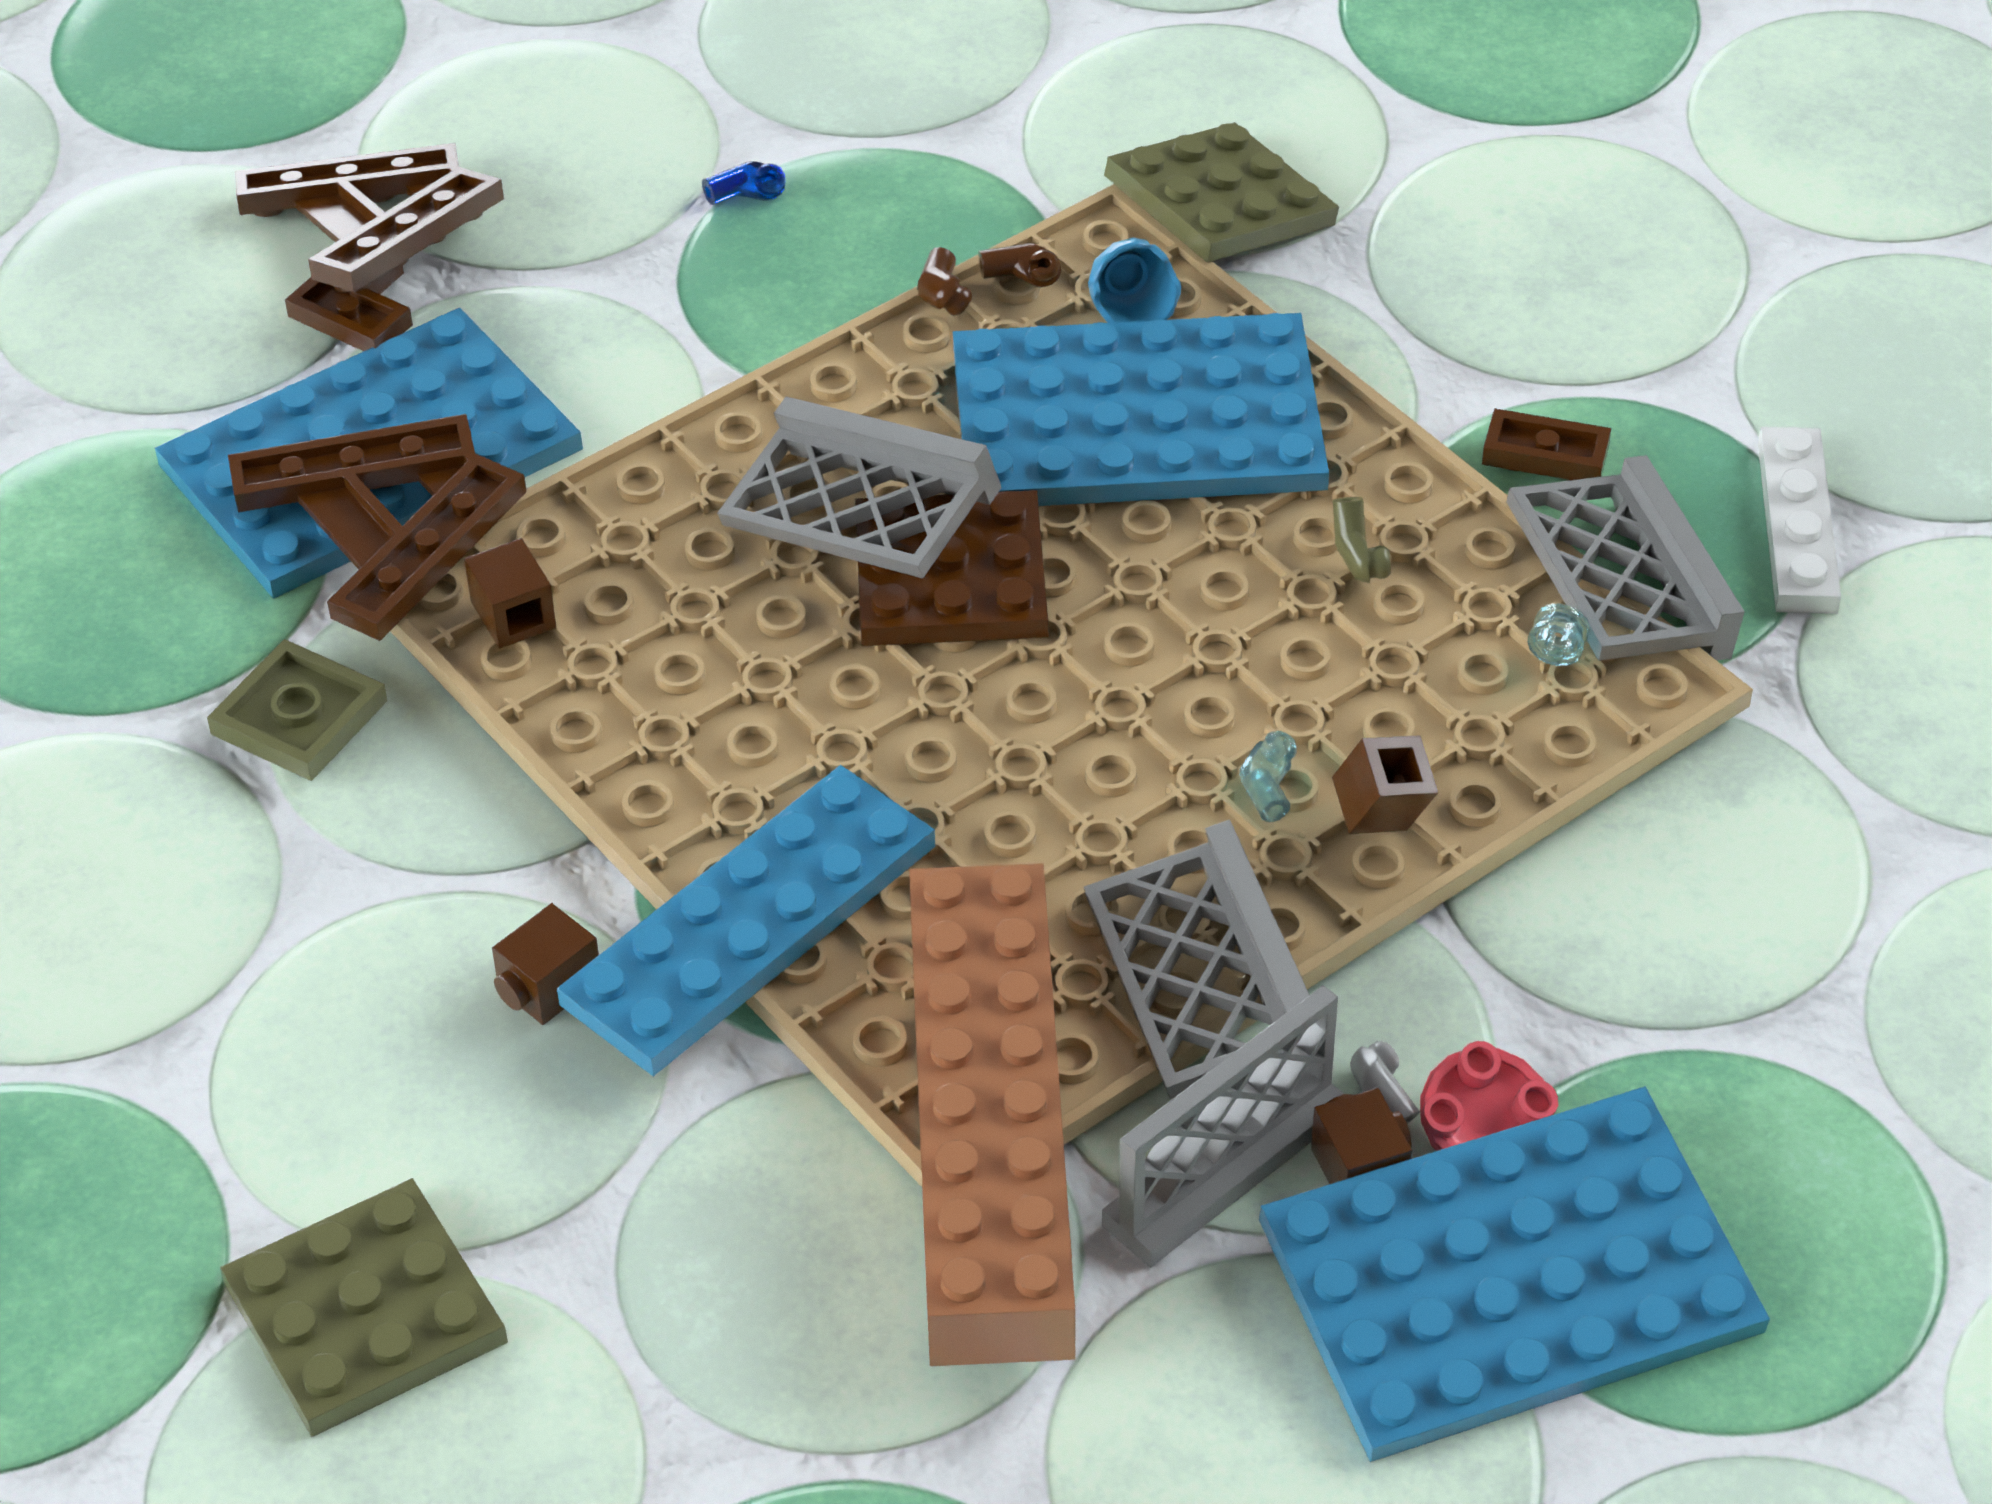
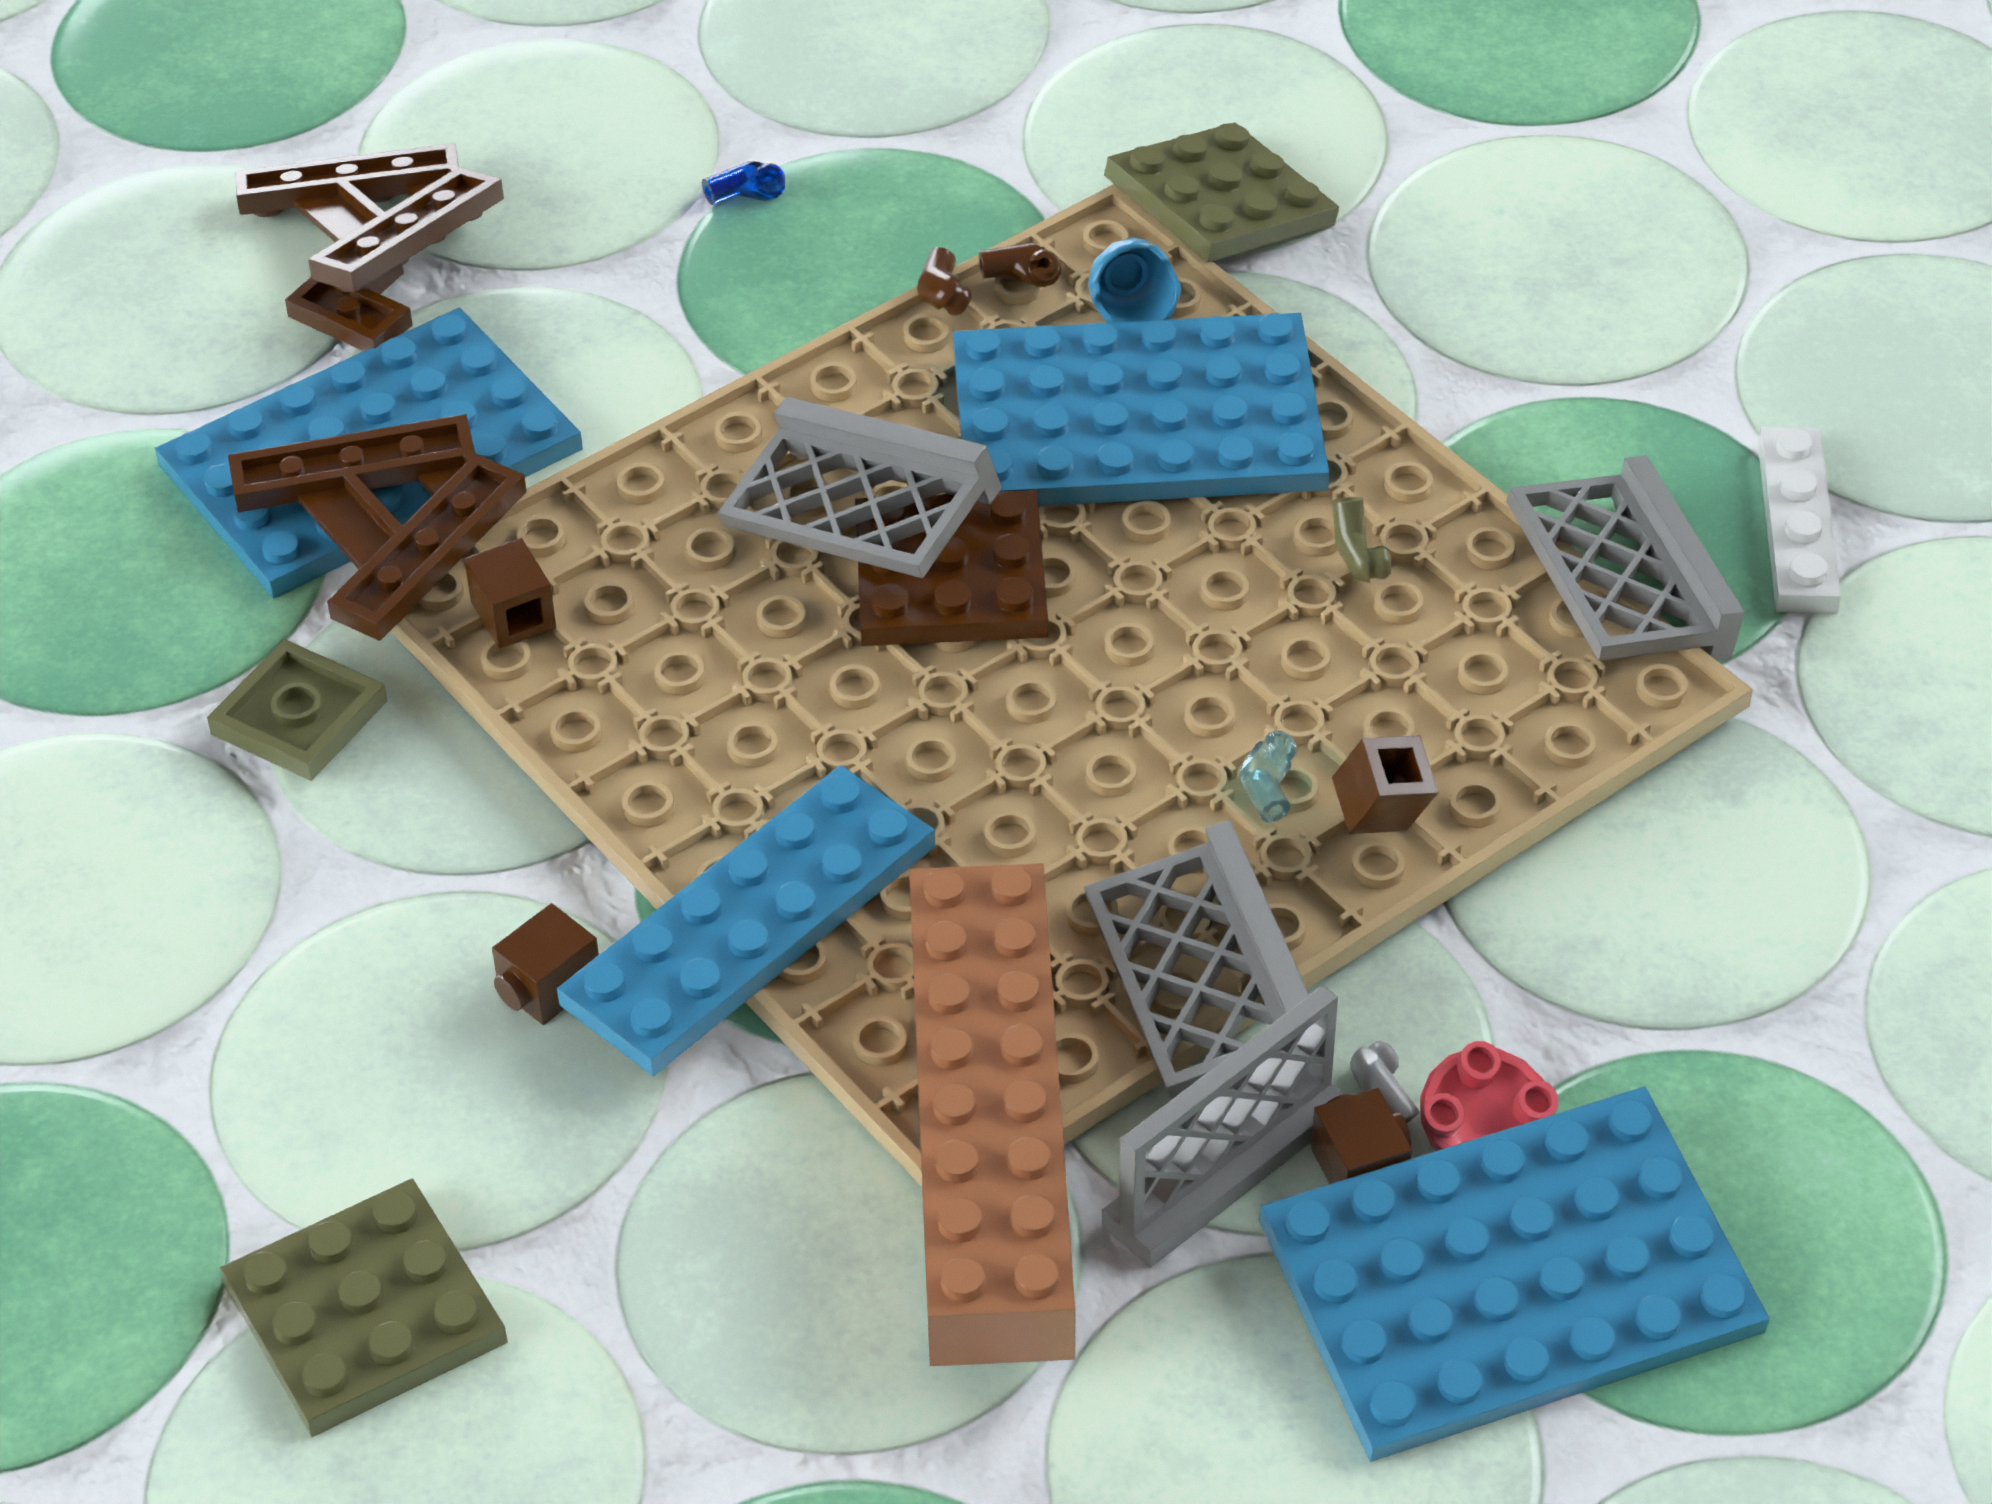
(1545, 445): reddish brown plate -> none
(1562, 620): clear light blue bush -> none

